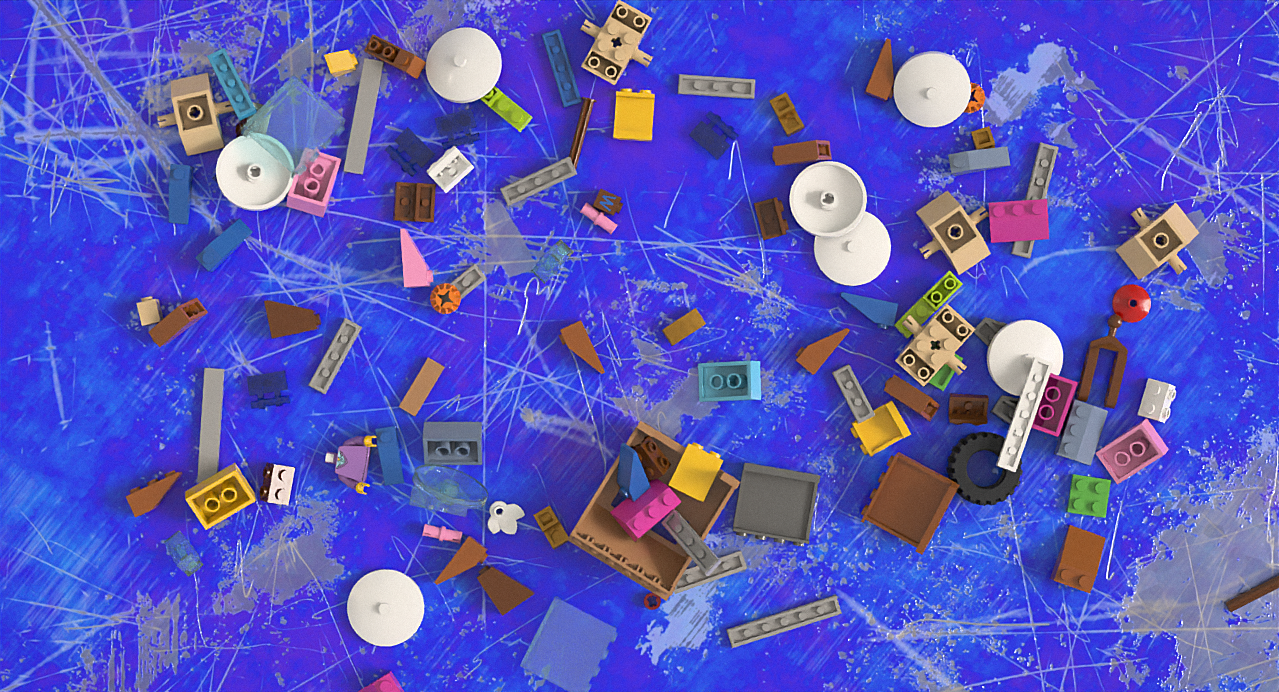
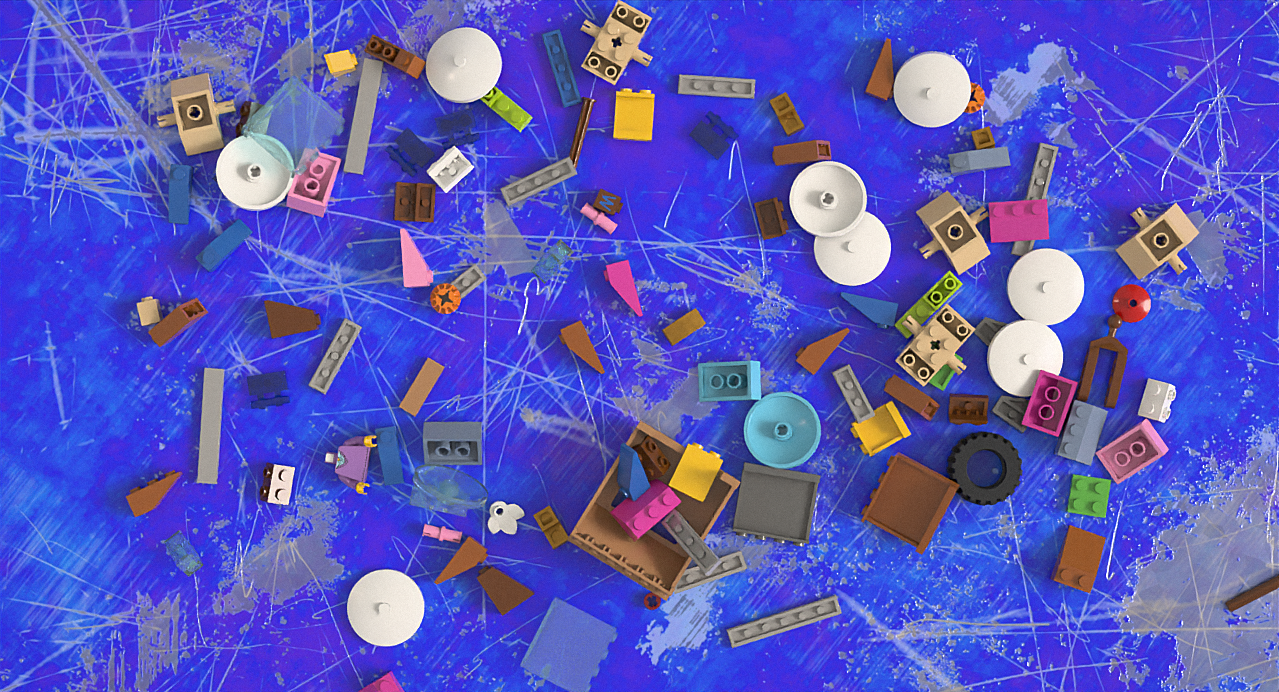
(220, 496): yellow brick -> none
(232, 84): dark azure plate -> none
(622, 281): none -> dark pink slope
(782, 430): none -> medium azure dish
(1024, 414): white plate -> none
(1045, 286): none -> white dish

